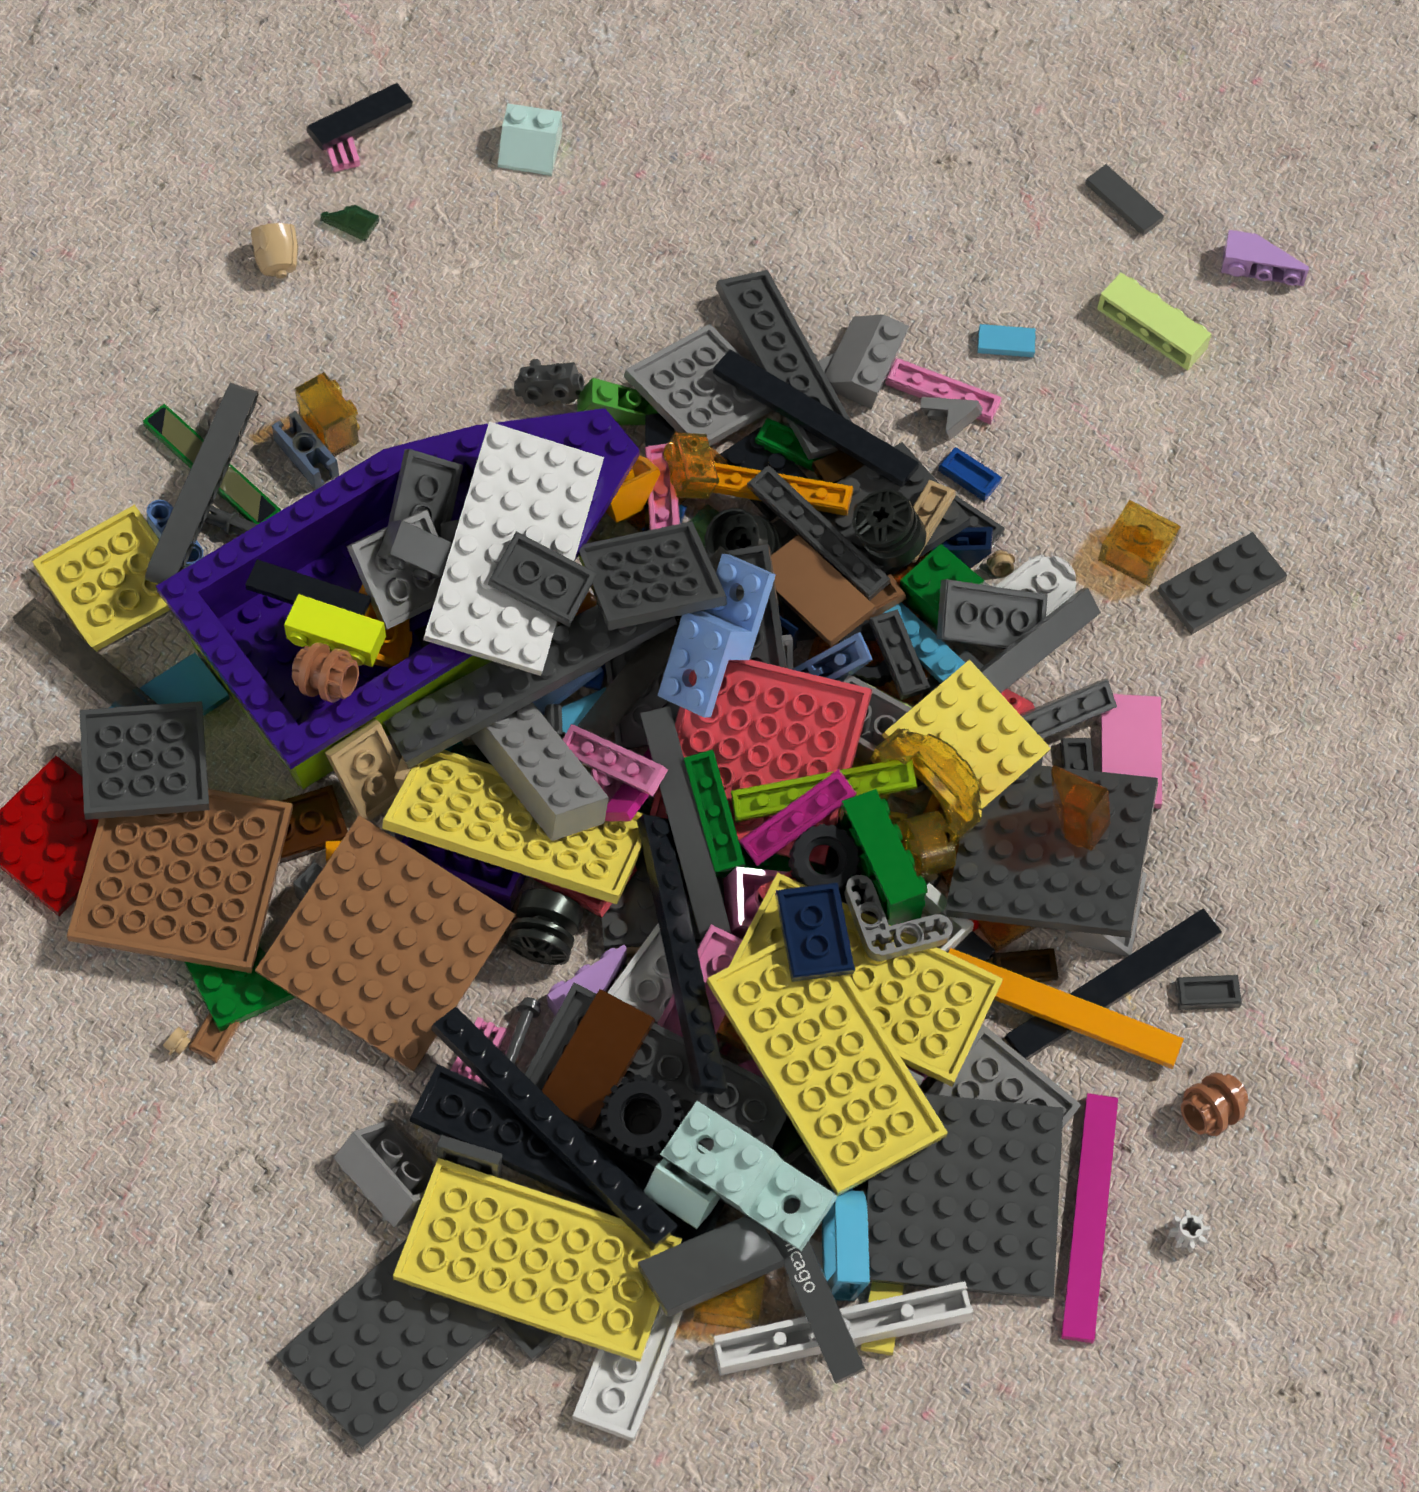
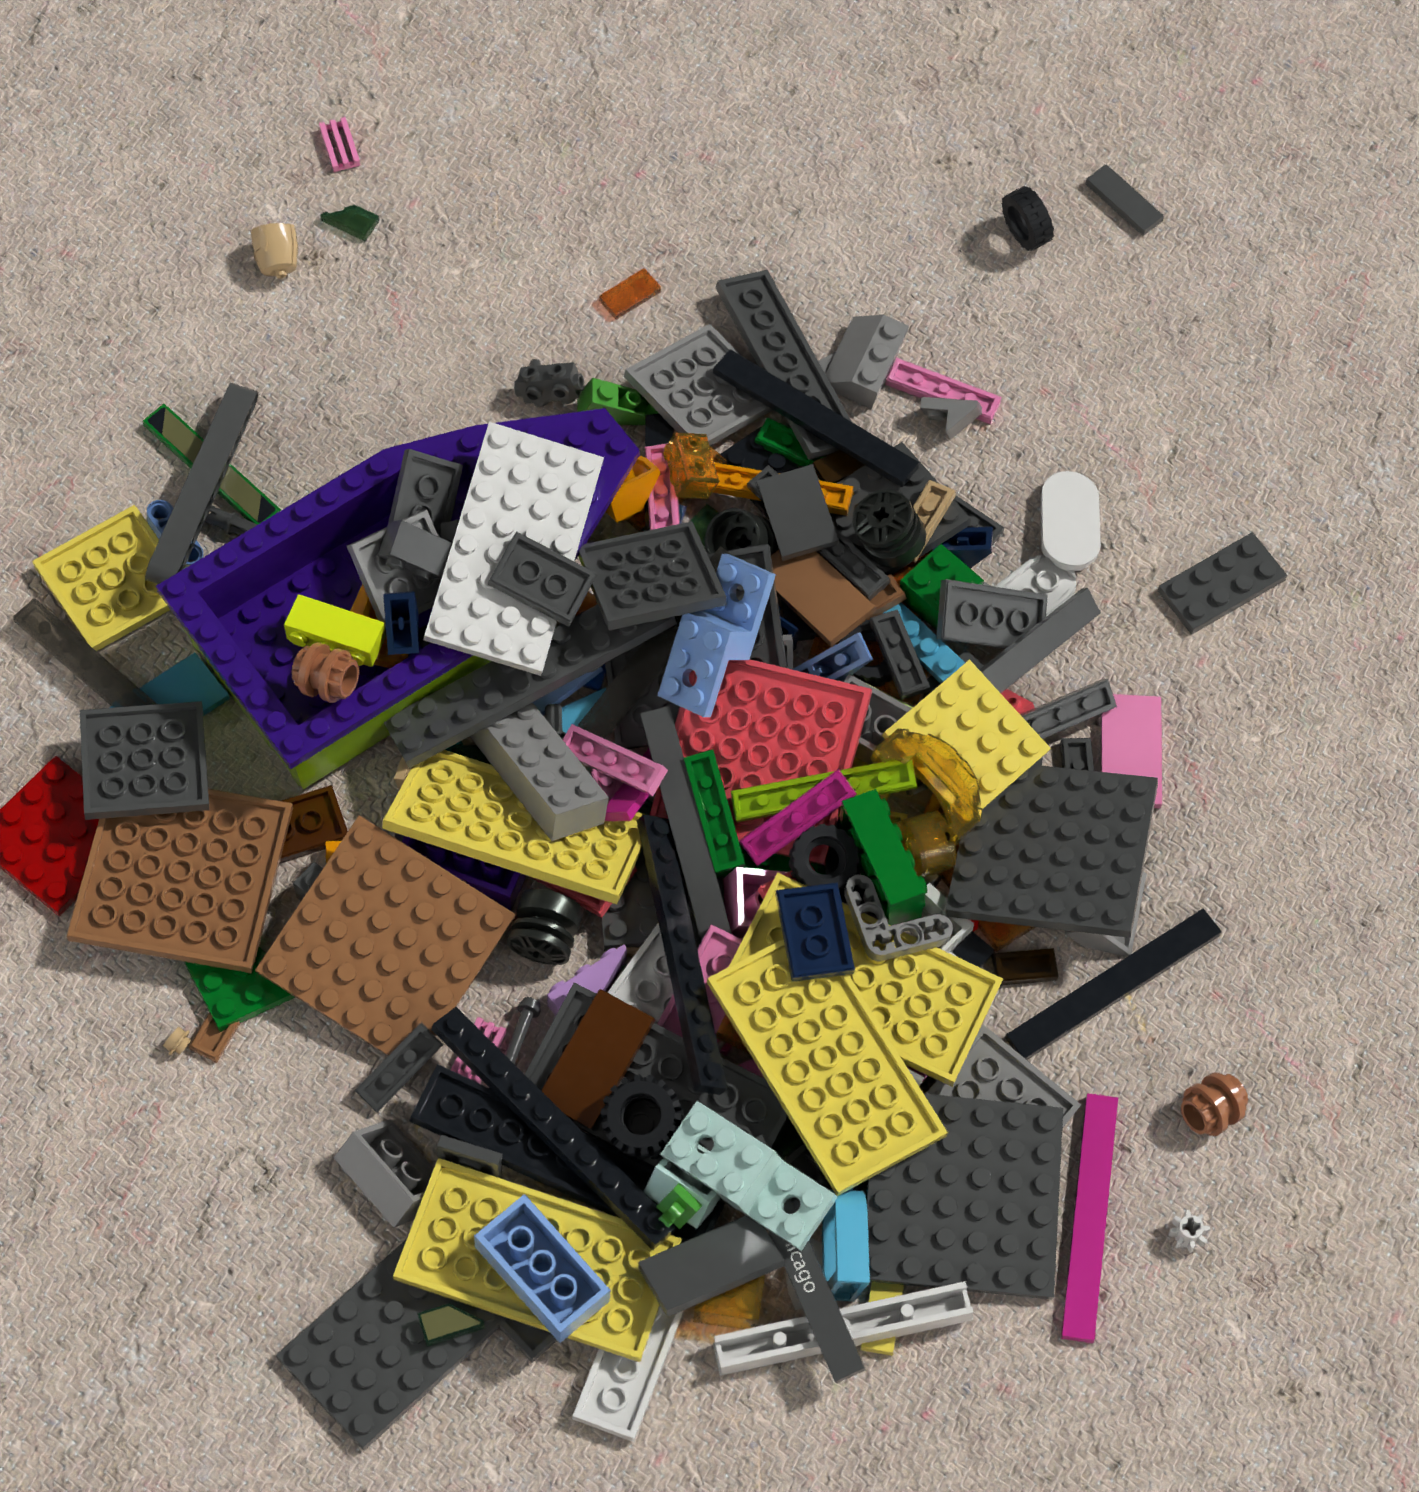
(287, 584): black tile -> none
(302, 440): sand blue piece -> none
(328, 413): clear yellow brick -> none
(359, 116): black tile -> none
(366, 769): tan plate -> none
(399, 1067): none -> dark grey tile
(401, 622): none -> dark blue slope
(447, 1323): none -> olive tile
(530, 139): light aqua slope -> none
(542, 1268): none -> light blue brick
(630, 293): none -> clear orange tile
(678, 1207): none -> bright green tile
(797, 512): none -> dark grey tile
(970, 474): blue tile -> none
(1001, 563): tan plate -> none
(1006, 340): medium azure tile -> none
(1027, 218): none -> black tyre
(1070, 520): none -> white tile
(1080, 808): clear orange slope -> none
(1082, 1015): light orange tile -> none
(1139, 543): clear yellow brick -> none
(1154, 321): yellowish green brick -> none
(1208, 992): dark grey tile -> none
(1257, 258): lavender slope -> none

